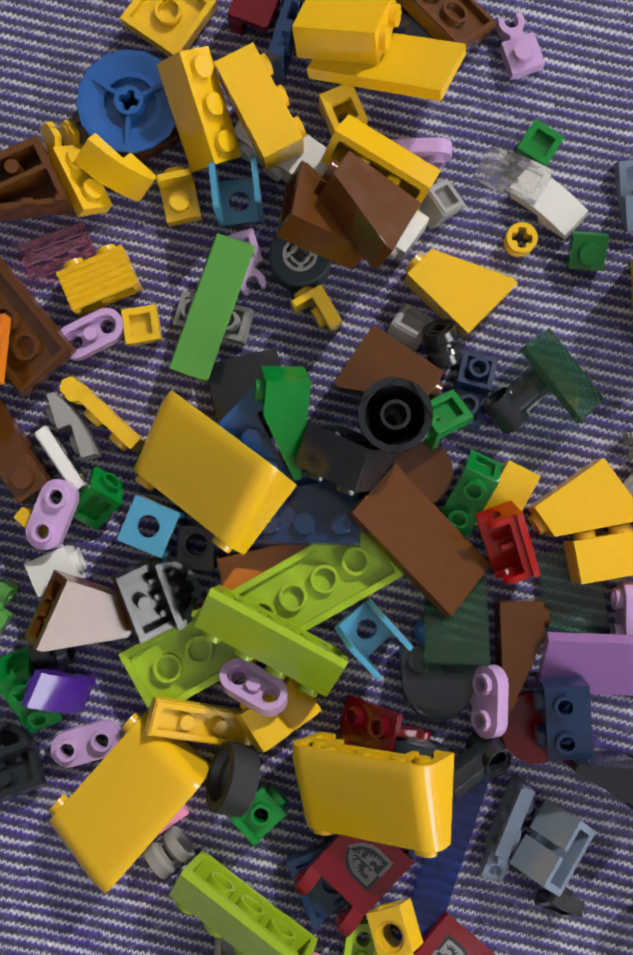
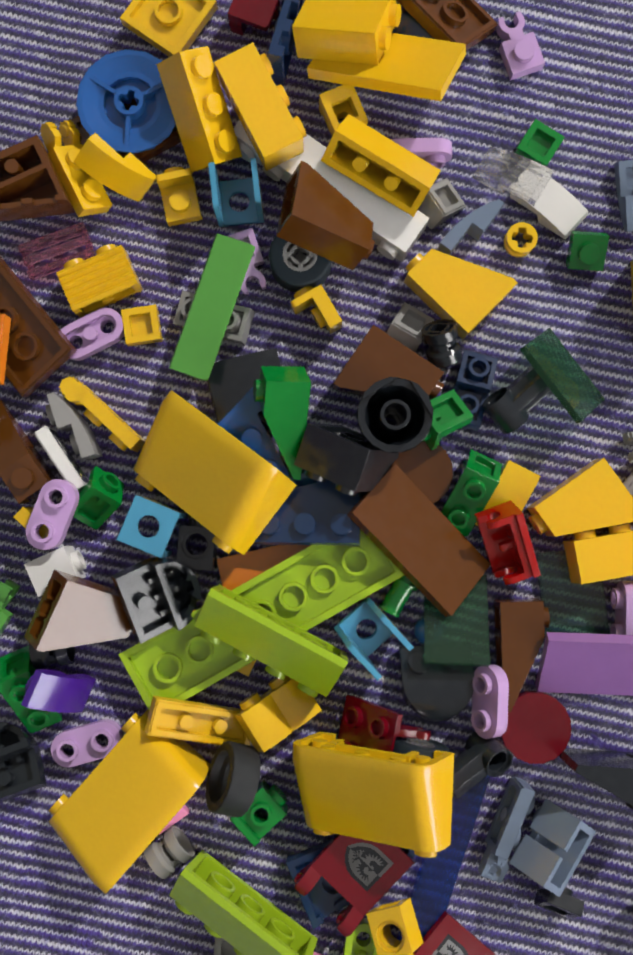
(255, 688): lavender plate -> none
(367, 207): reddish brown slope -> none
(397, 596): none -> green pin
(473, 224): none -> sand blue slope
(564, 718): dark blue brick -> none

